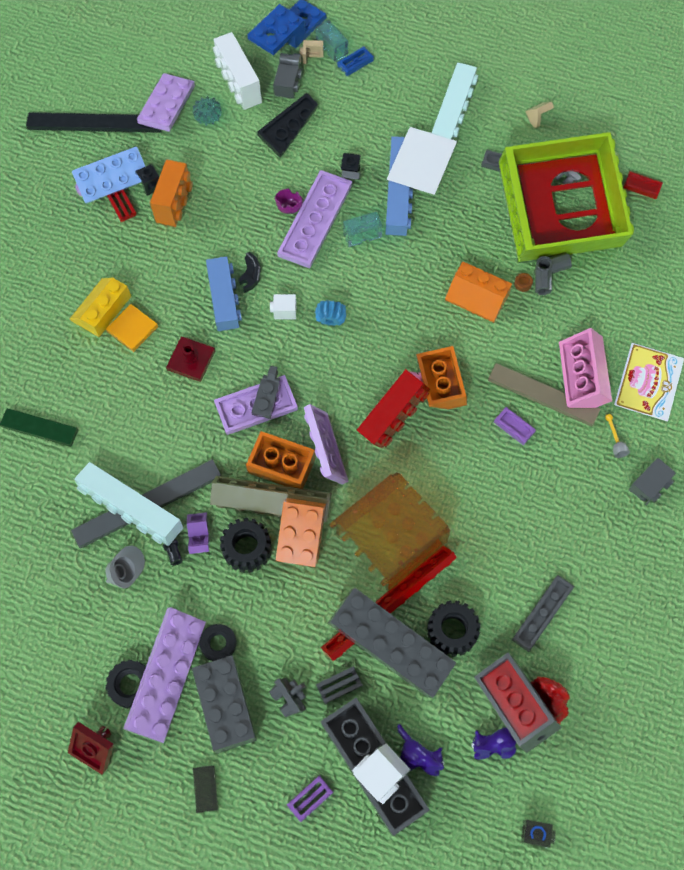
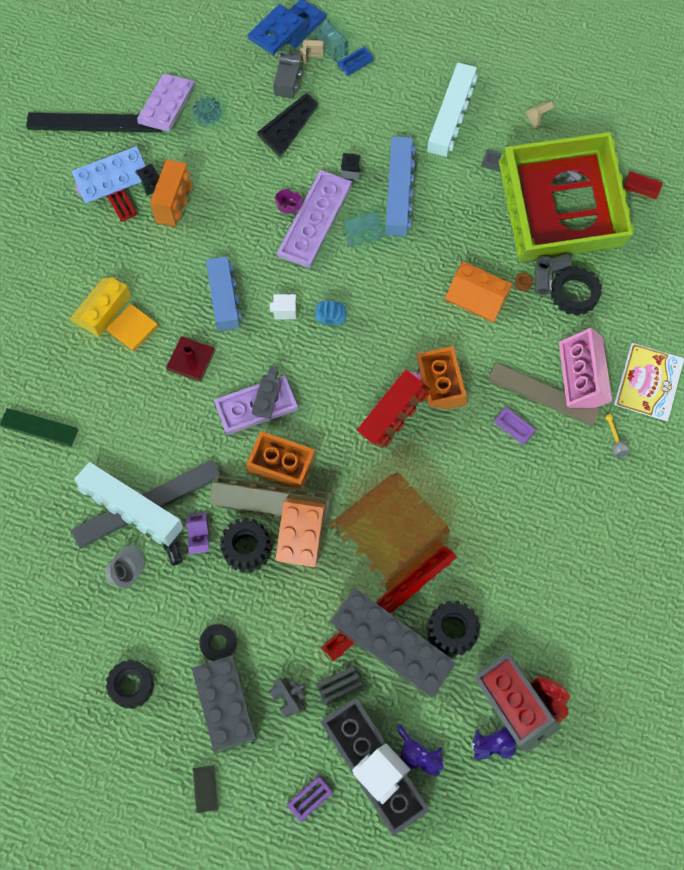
(91, 747): dark red tile -> none
(164, 675): lavender plate -> none
(237, 71): white brick -> none
(252, 273): black piece -> none
(325, 444): lavender plate -> none
(421, 160): white sticker -> none
(537, 834): clear smoke brick -> none
(543, 613): dark grey tile -> none
(580, 275): none -> black tyre
(652, 481): dark grey hinge -> none

